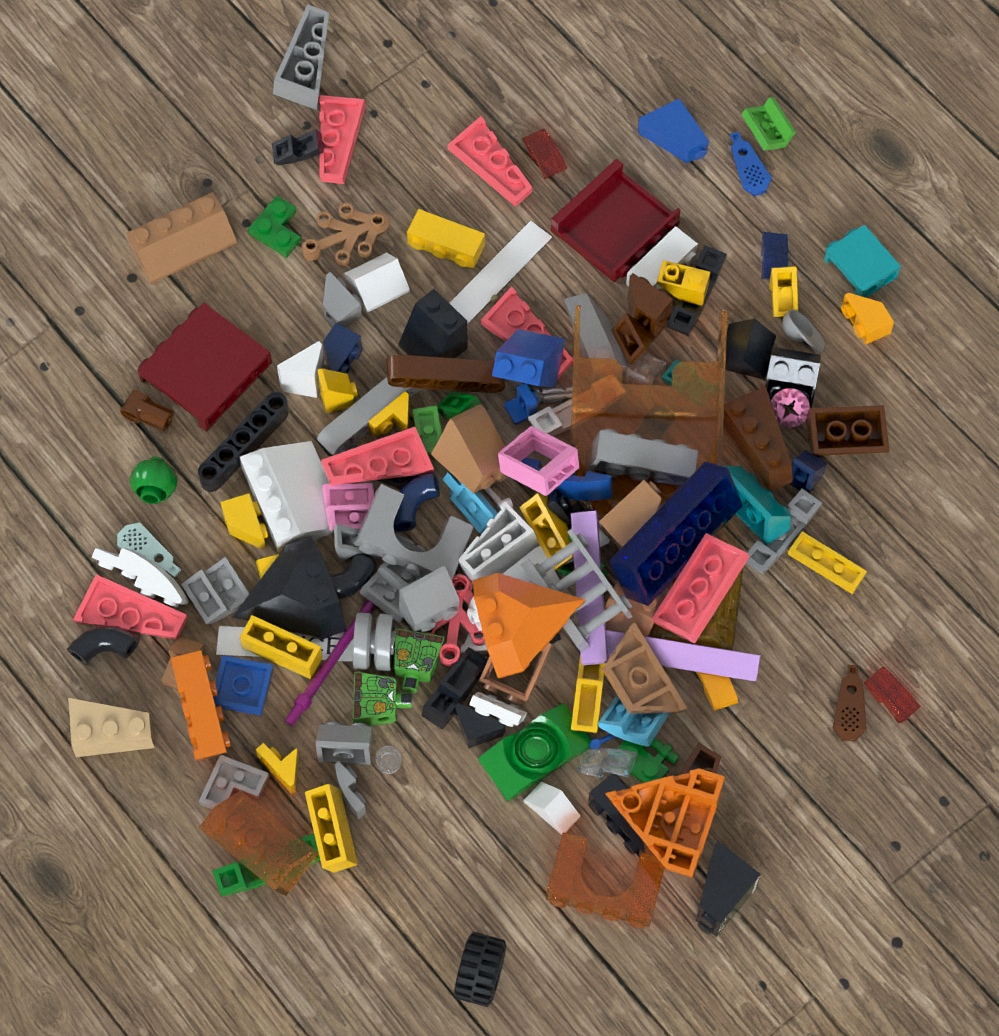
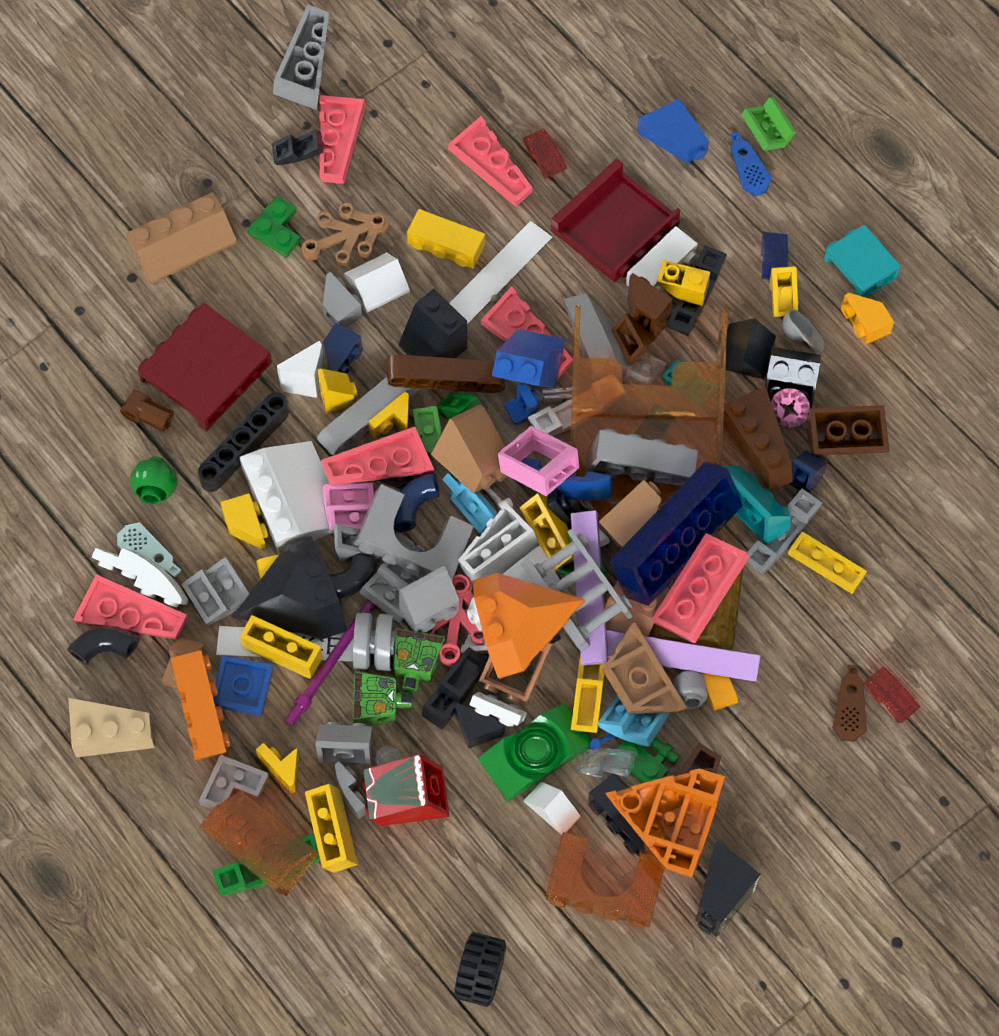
(405, 791): none -> slope
(691, 688): none -> light grey head

